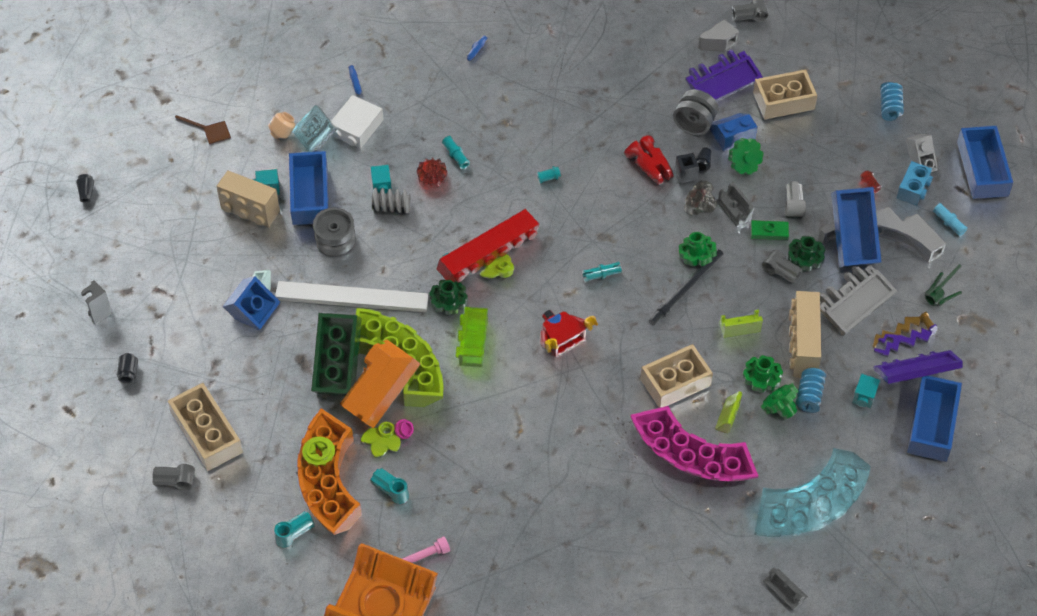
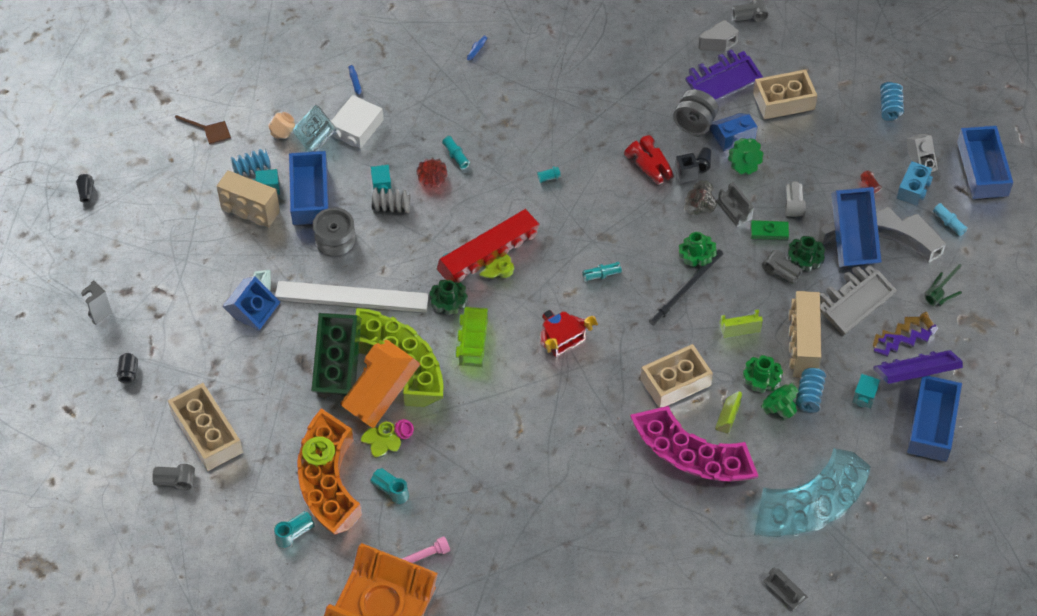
(250, 163): none -> dark azure piece

